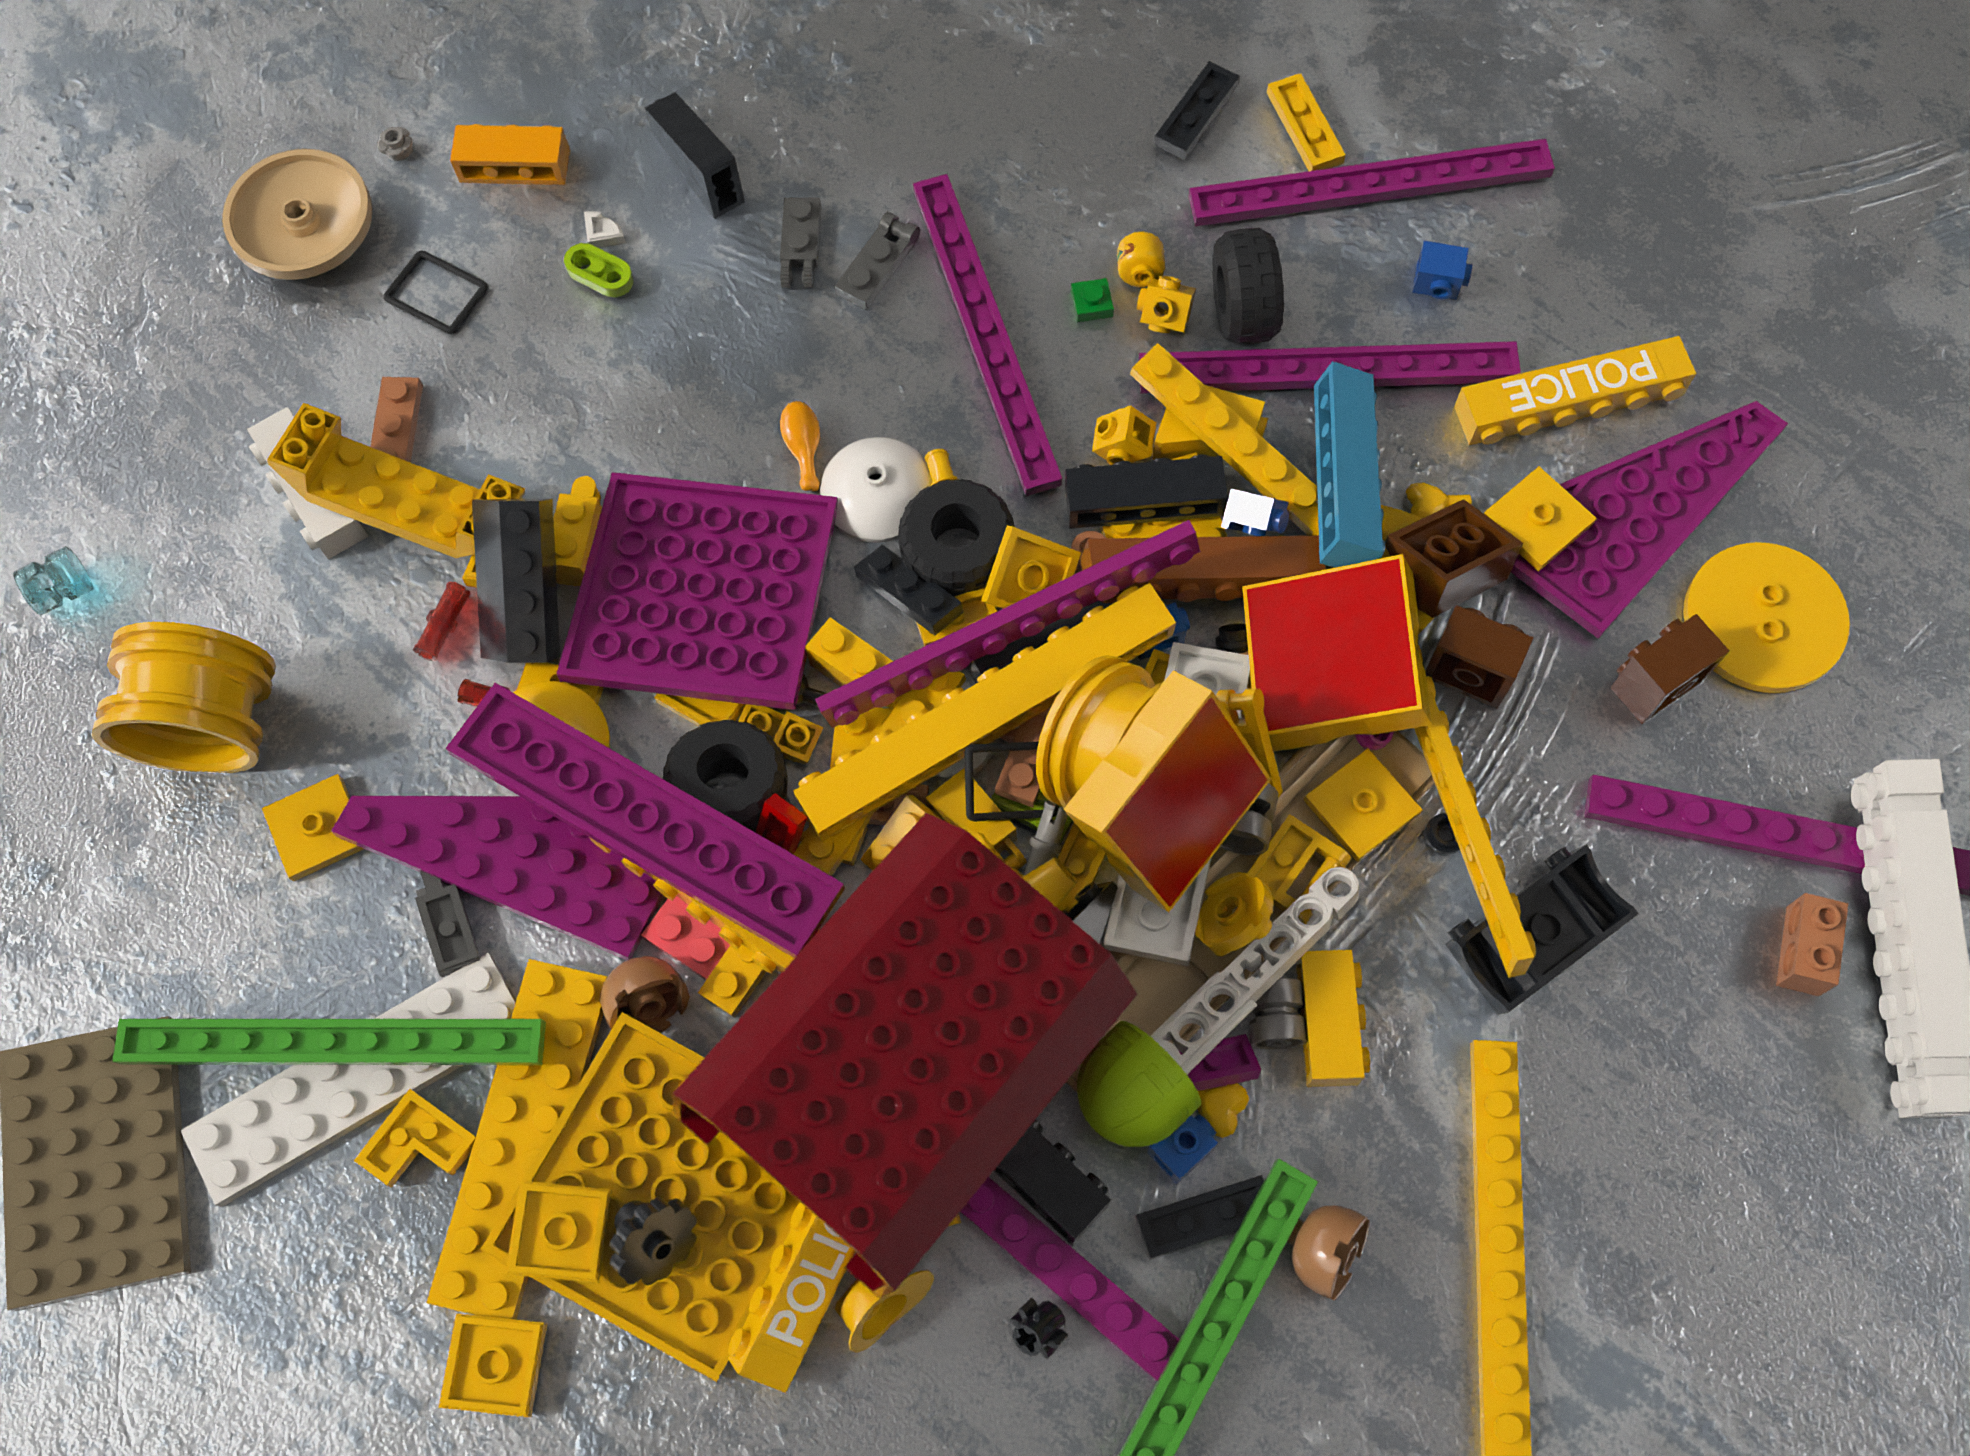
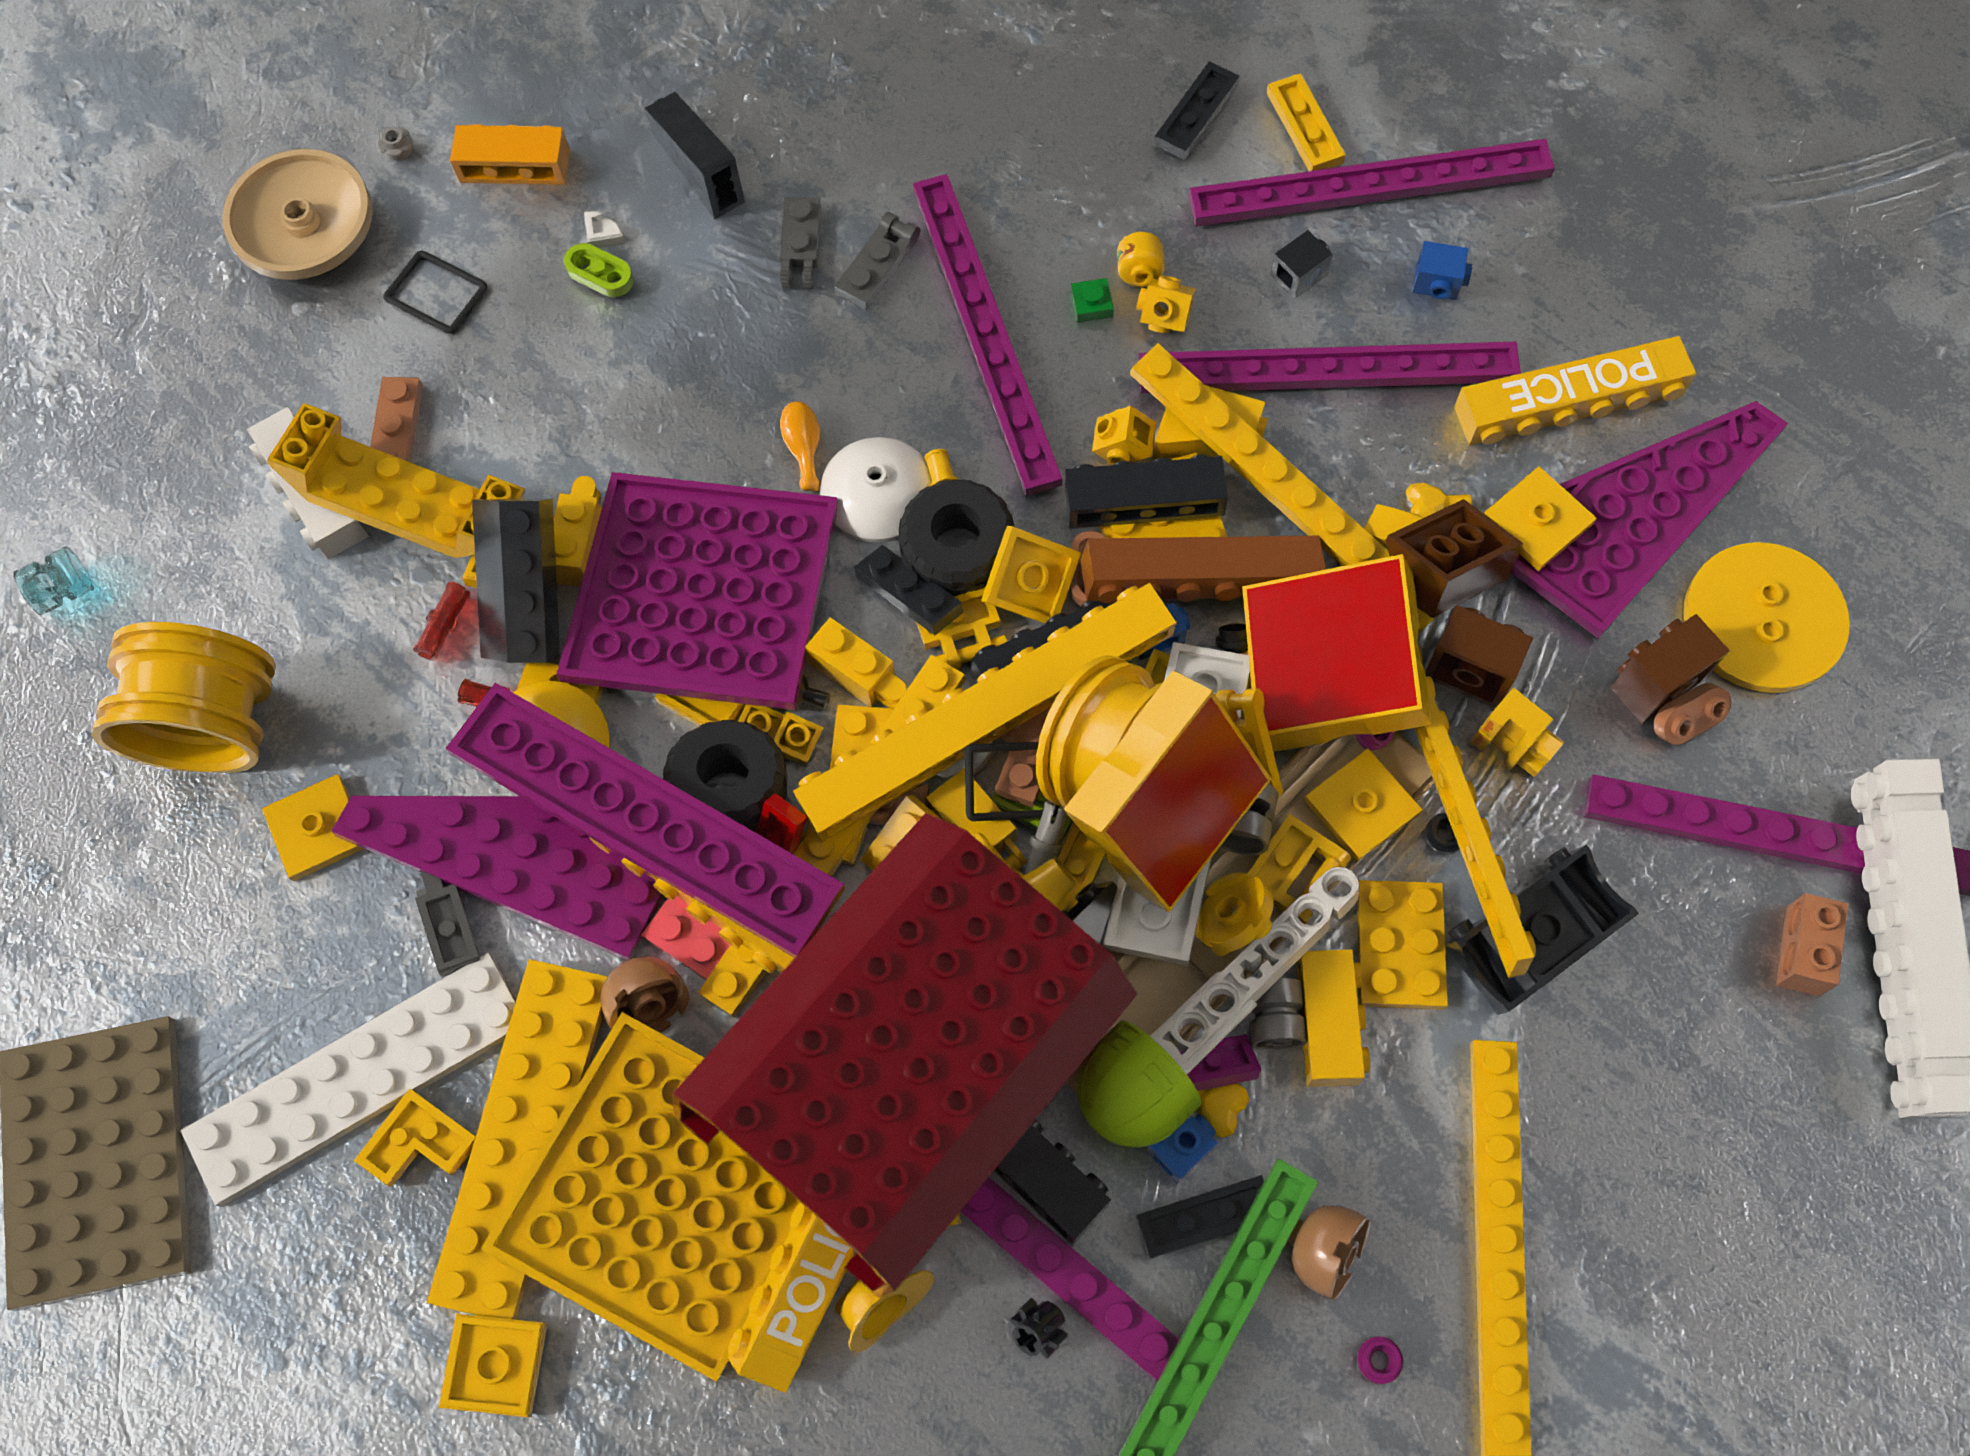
(330, 1042): bright green plate -> none
(559, 1232): yellow plate -> none
(651, 1239): black plant -> none
(1009, 624): magenta plate -> none
(1248, 286): black tyre -> none
(1255, 513): brick -> none
(1301, 264): none -> black brick
(1347, 467): dark azure brick -> none
(1393, 1356): none -> magenta plate
(1401, 945): none -> yellow plate
(1520, 733): none -> yellow hips
(1692, 713): none -> nougat plate

